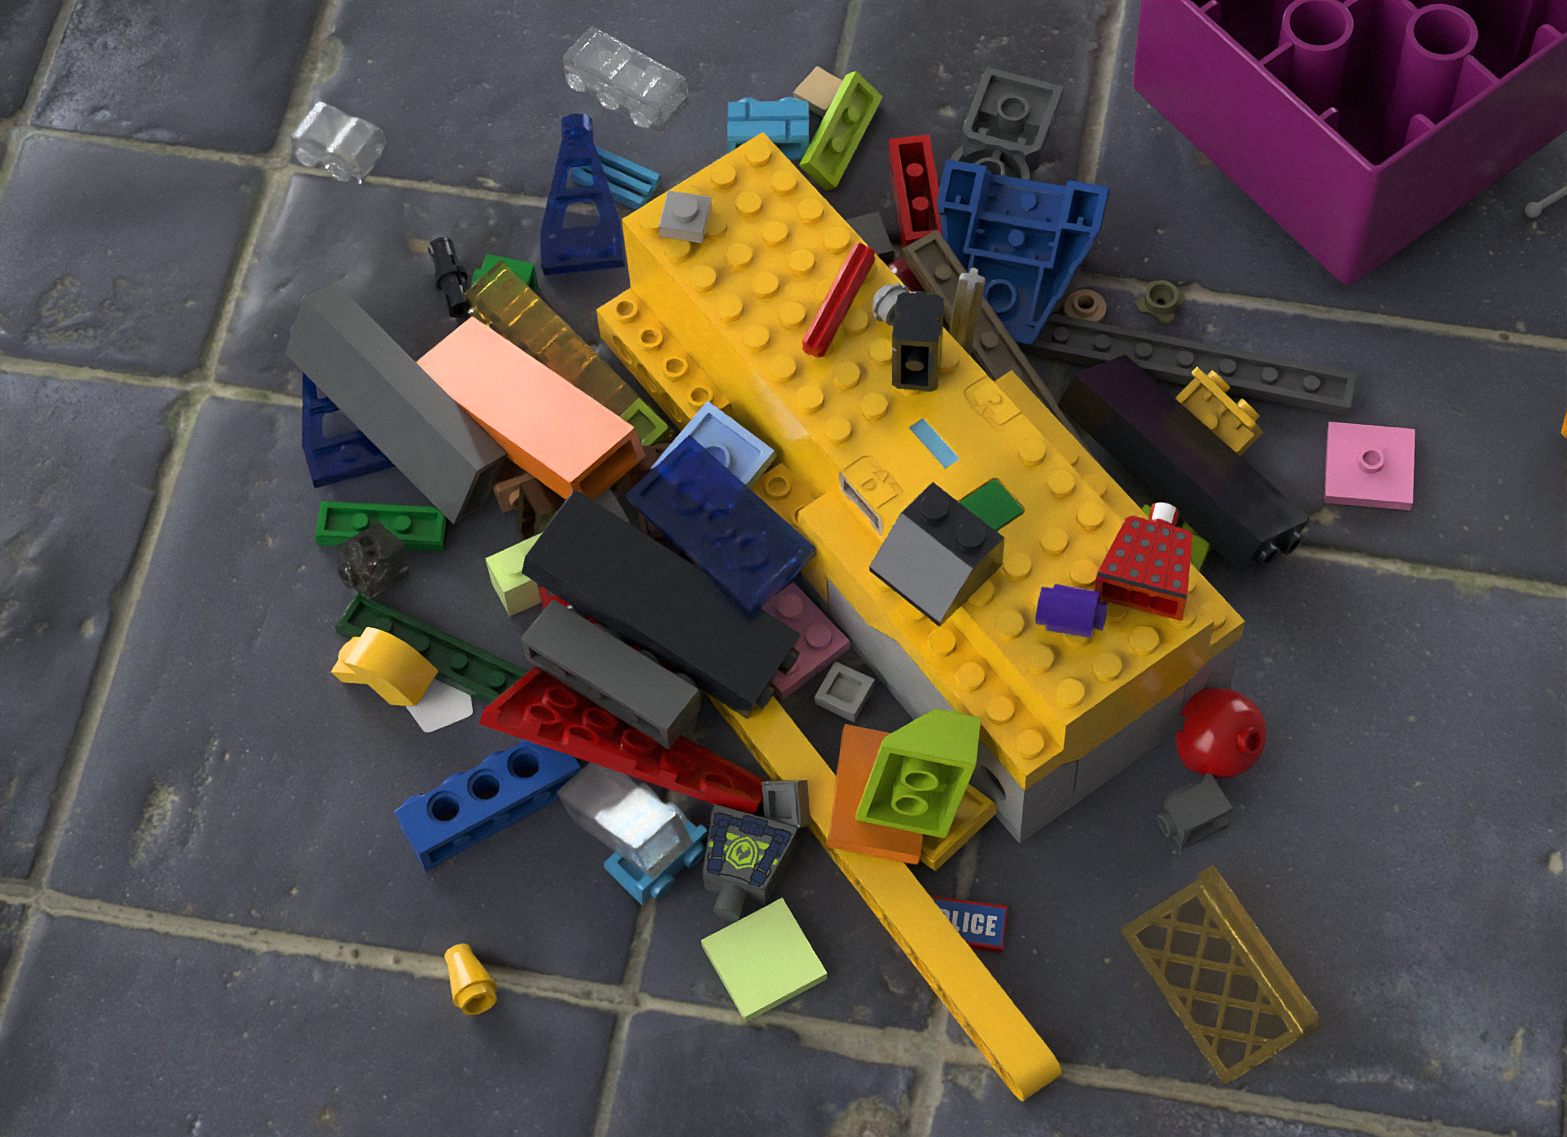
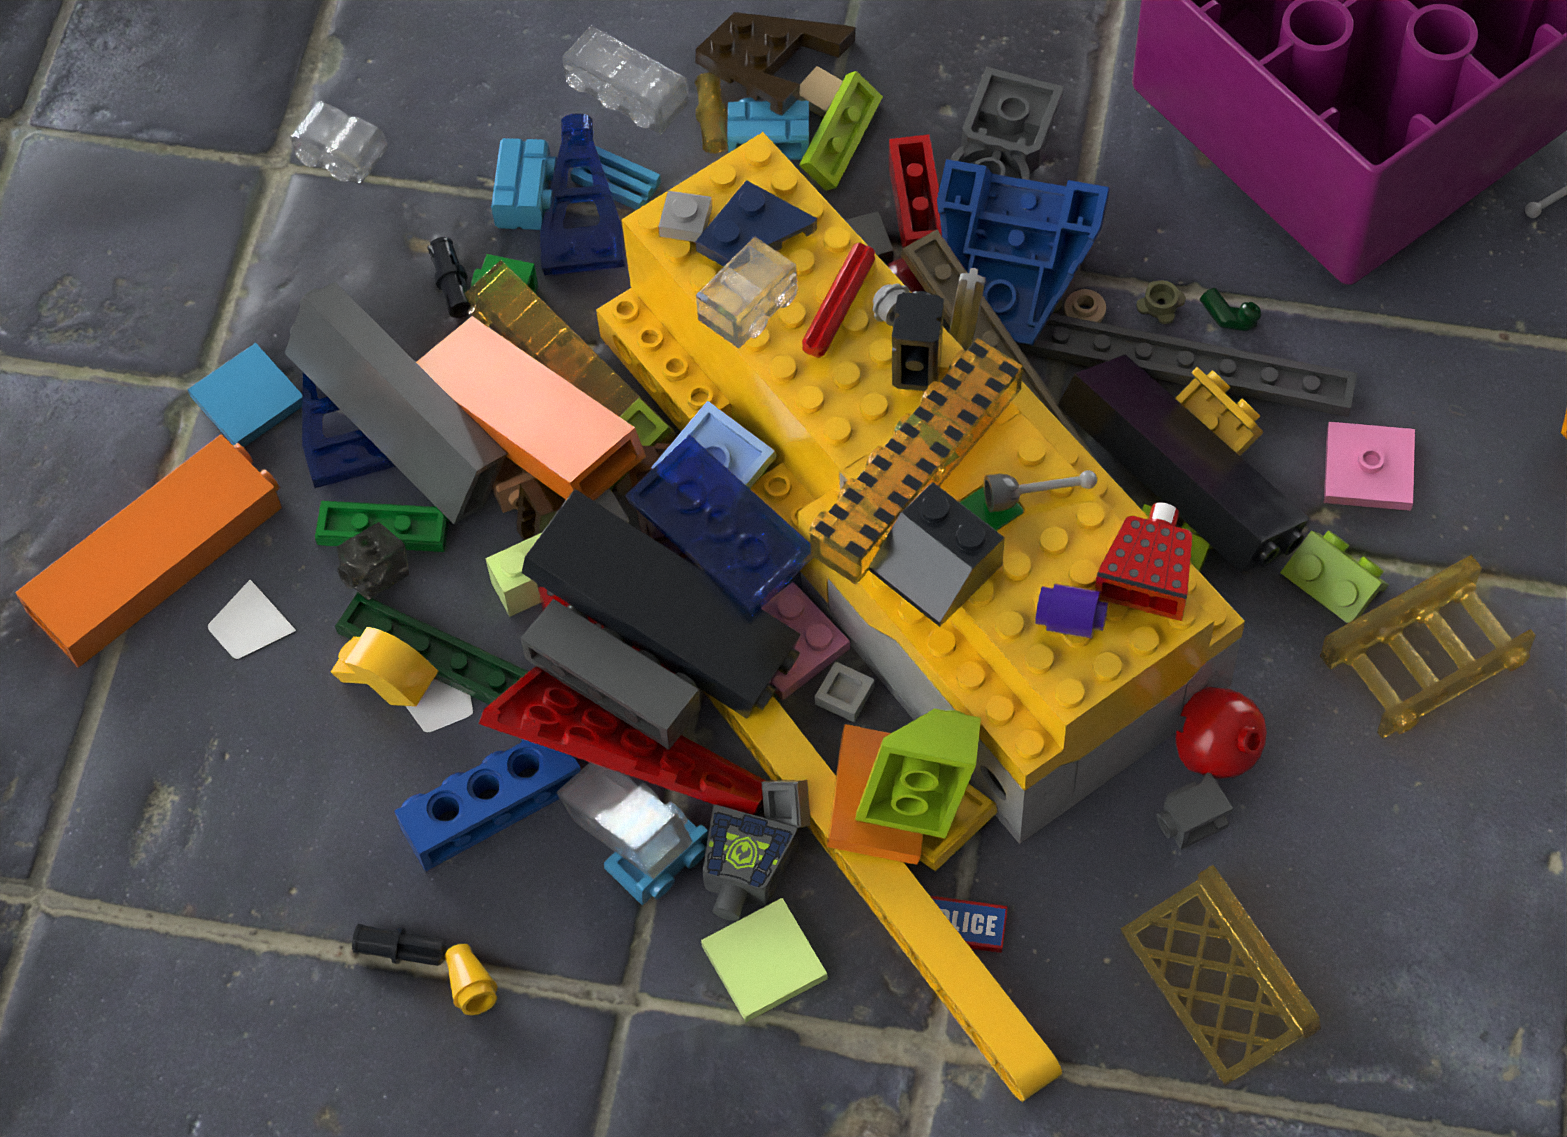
(150, 549): none -> orange brick
(246, 396): none -> dark azure tile
(249, 622): none -> white sticker
(398, 945): none -> black axle
(522, 183): none -> dark azure brick
(711, 113): none -> clear yellow pin
(747, 292): none -> clear brick
(749, 215): none -> dark blue wing
(757, 46): none -> dark brown wing
(920, 452): none -> clear yellow brick
(1004, 491): none -> hinge
(1230, 317): none -> dark green arm
(1334, 576): none -> lime bracket
(1423, 605): none -> clear yellow fence

